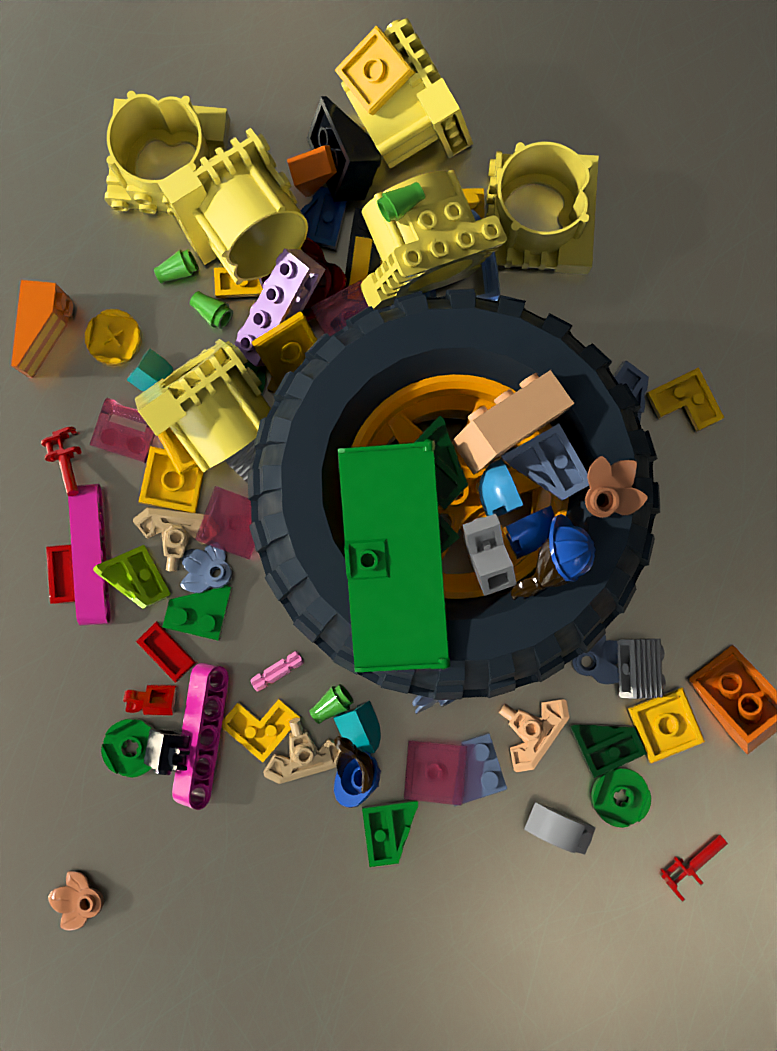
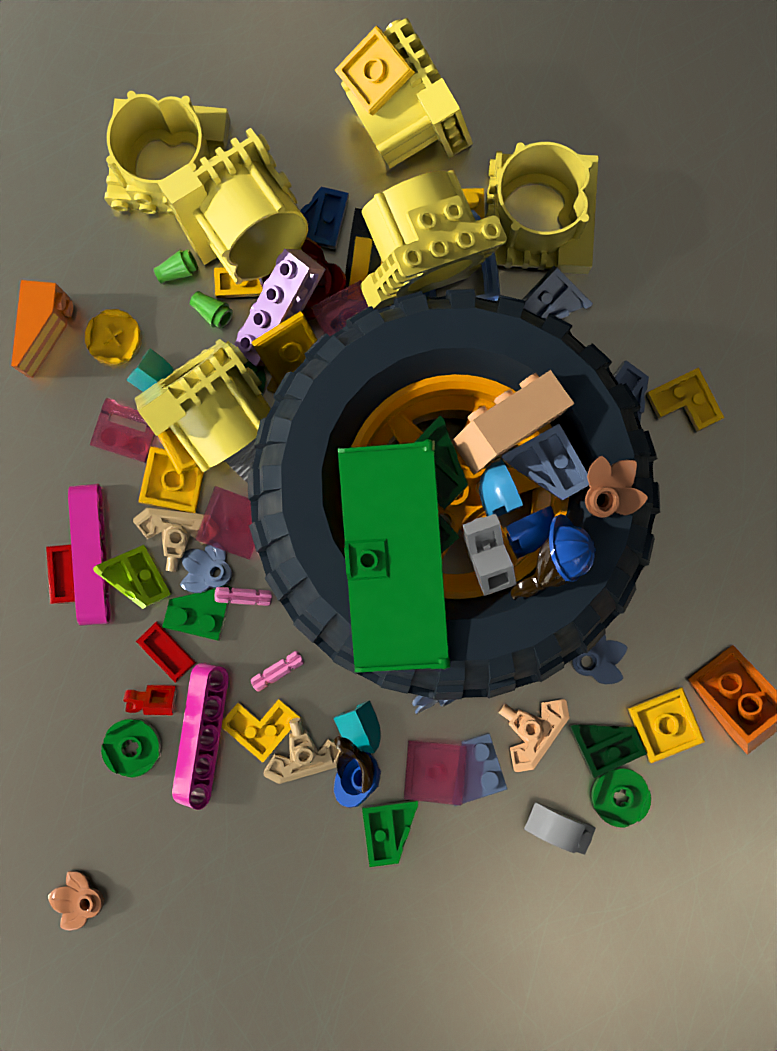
(63, 456): red piece -> none
(166, 751): black brick -> none
(243, 596): none -> bright pink axle
(312, 169): orange slope -> none
(331, 704): bright green cone -> none
(351, 150): black slope -> none
(400, 201): bright green cone -> none
(555, 295): none -> sand blue wing
(640, 668): light grey brick -> none
(693, 866): red piece -> none

